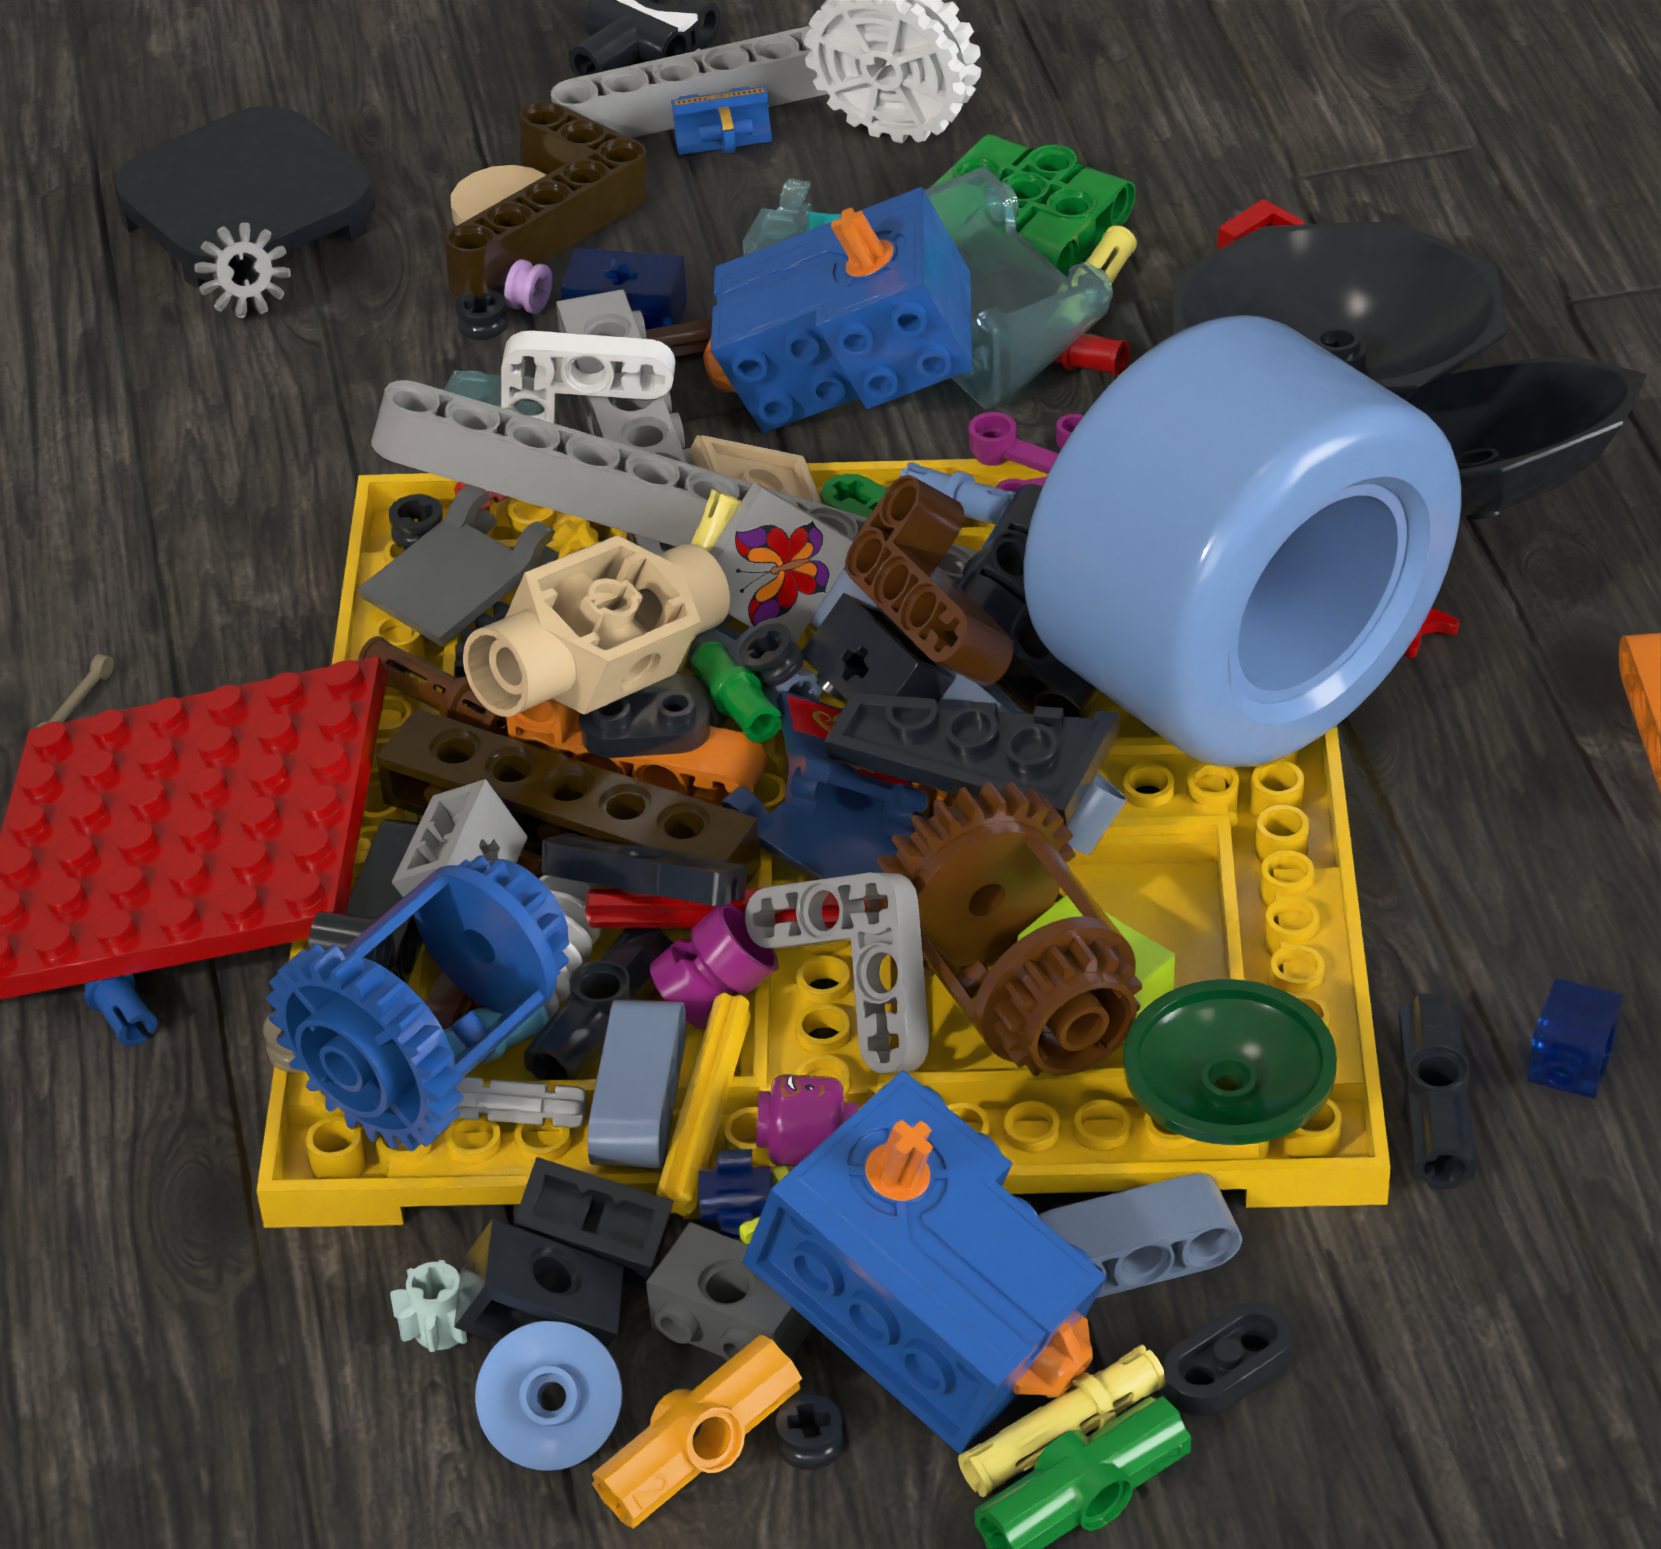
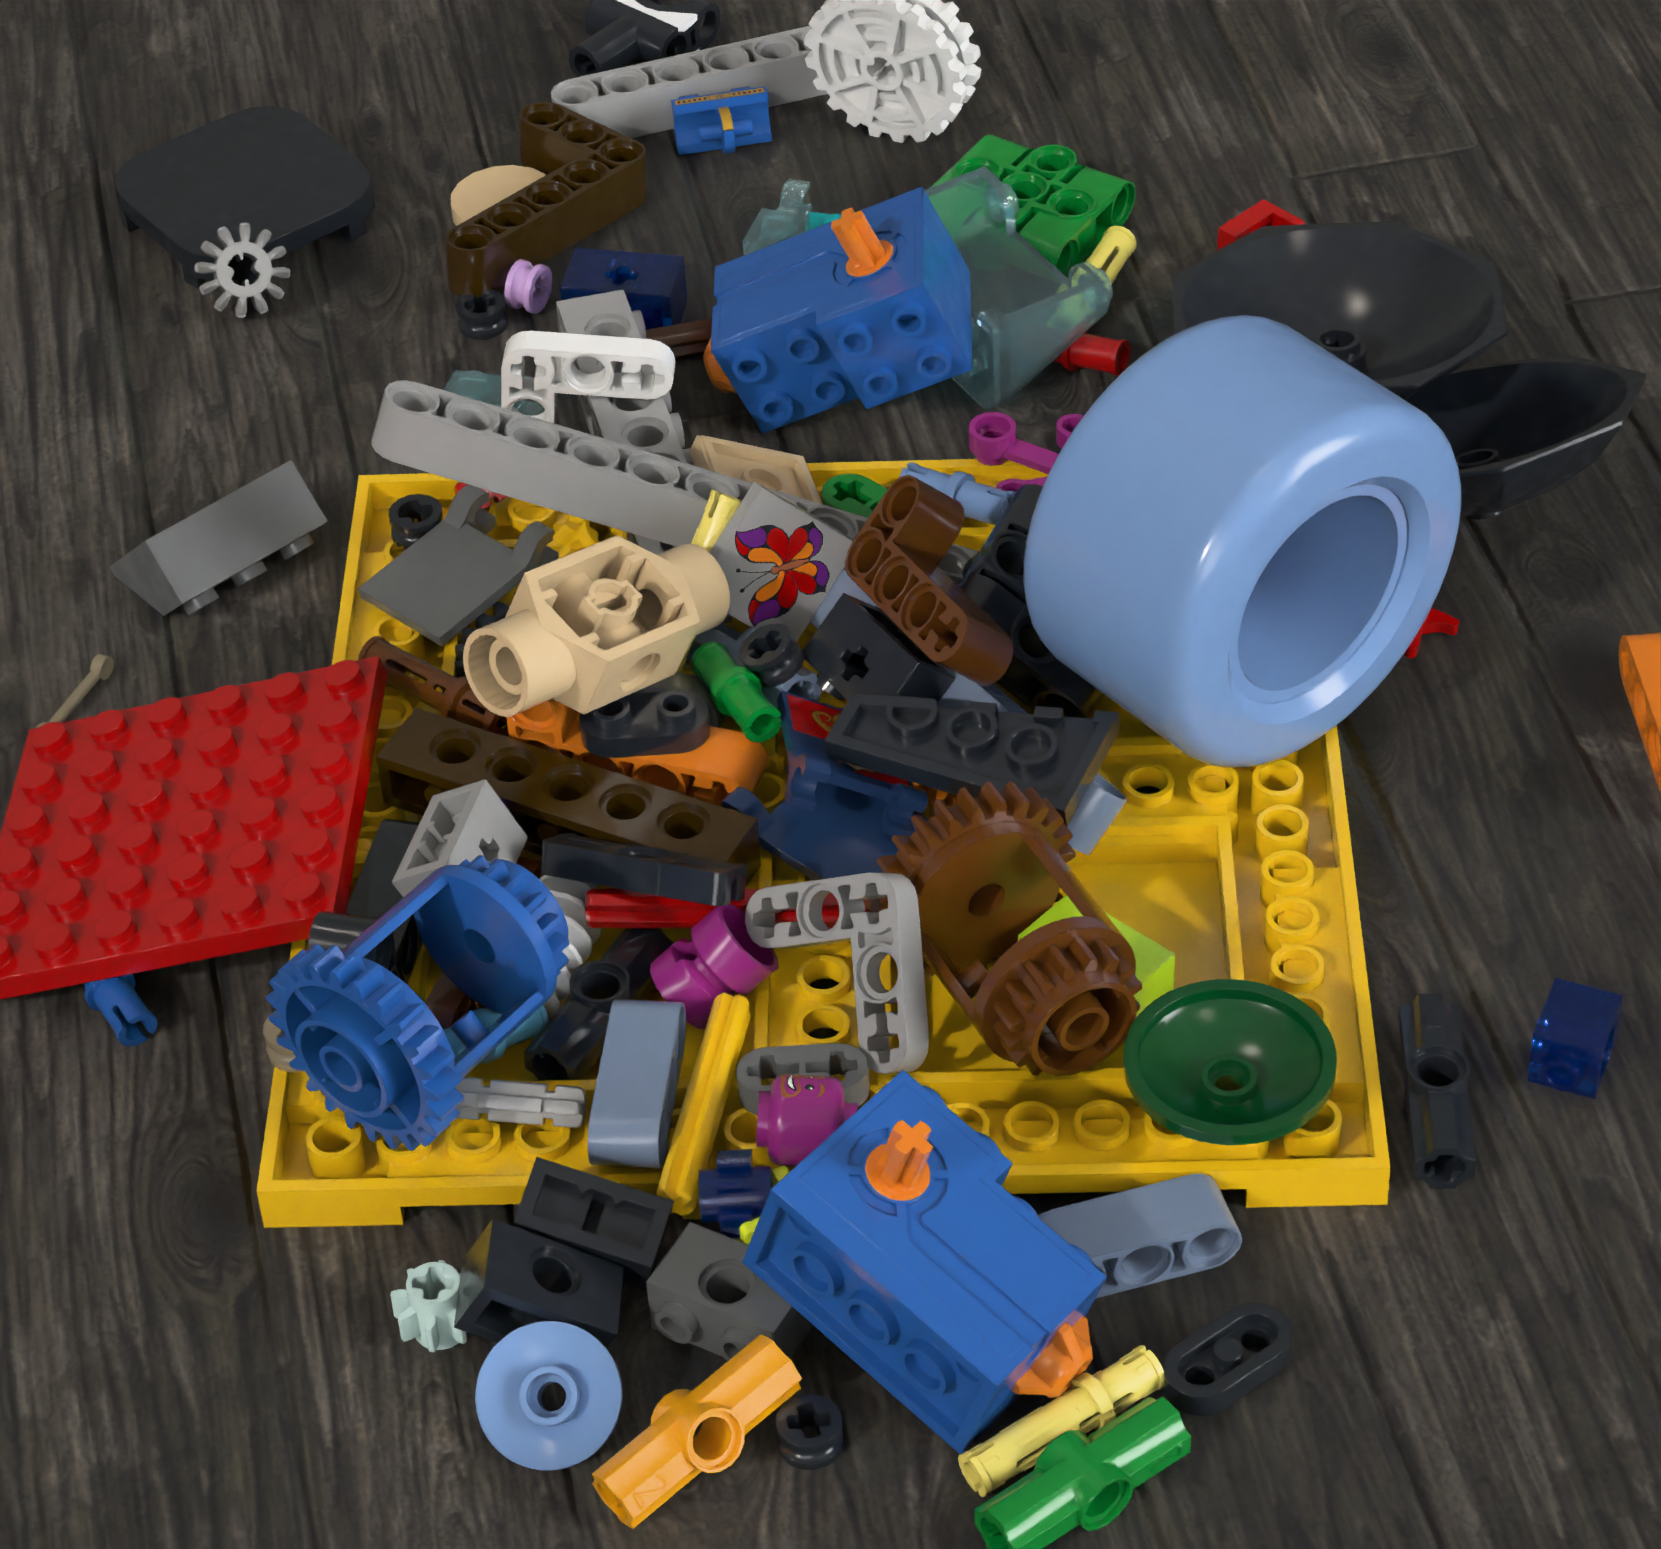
(223, 542): none -> dark grey slope
(802, 1060): none -> dark grey beam

